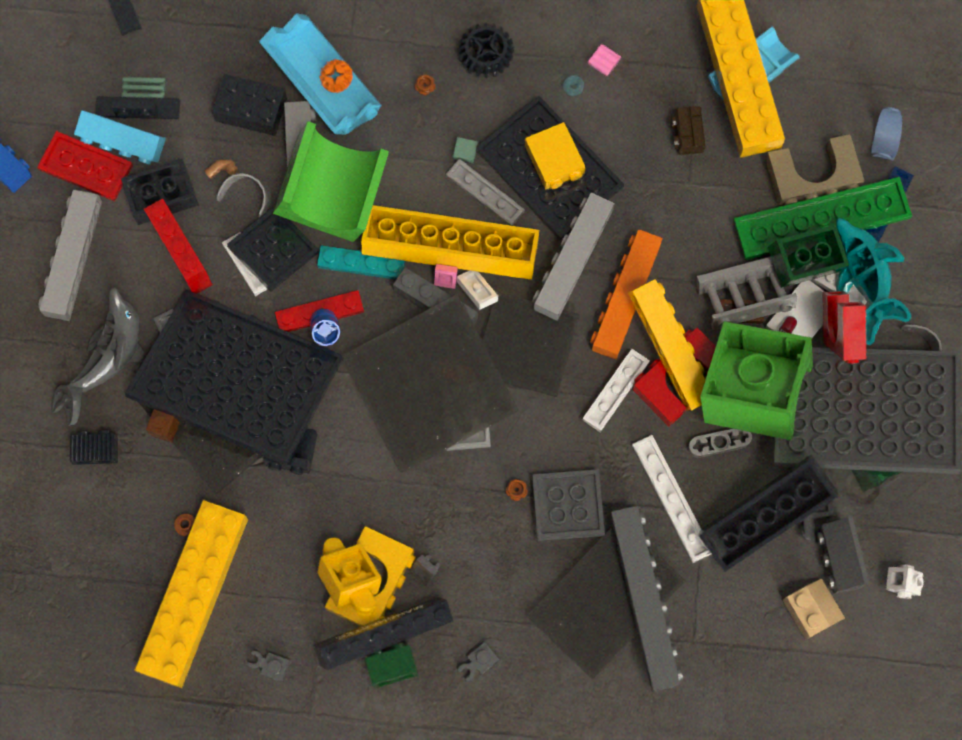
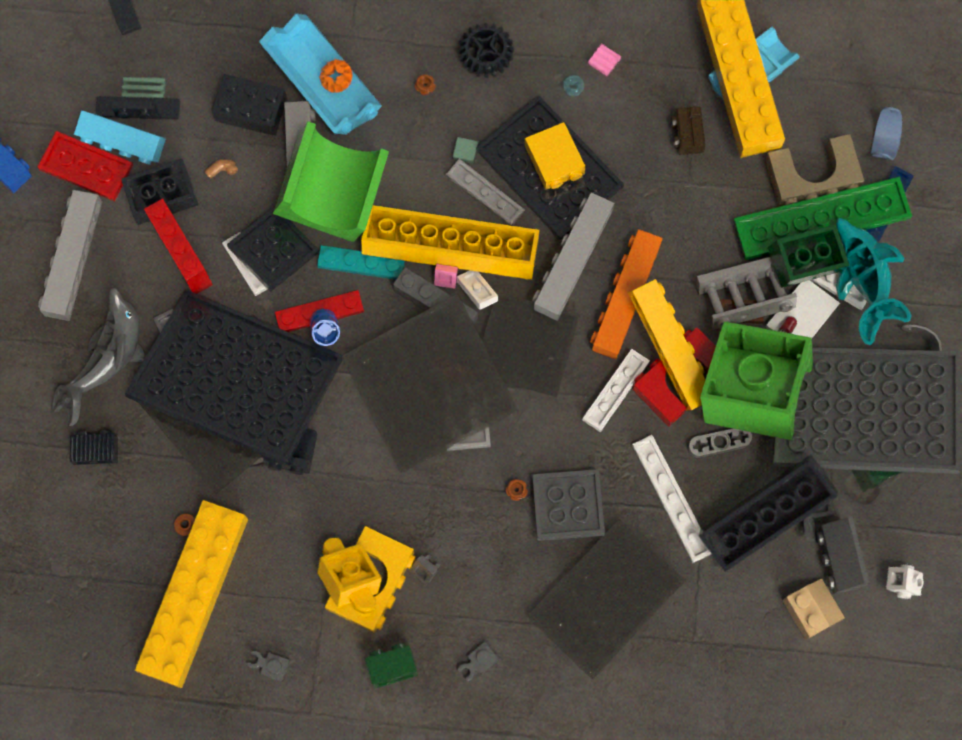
(162, 426): reddish brown brick -> none
(266, 191): light grey piece -> none
(383, 633): black brick -> none
(645, 599): dark grey brick -> none
(844, 326): red arch -> none

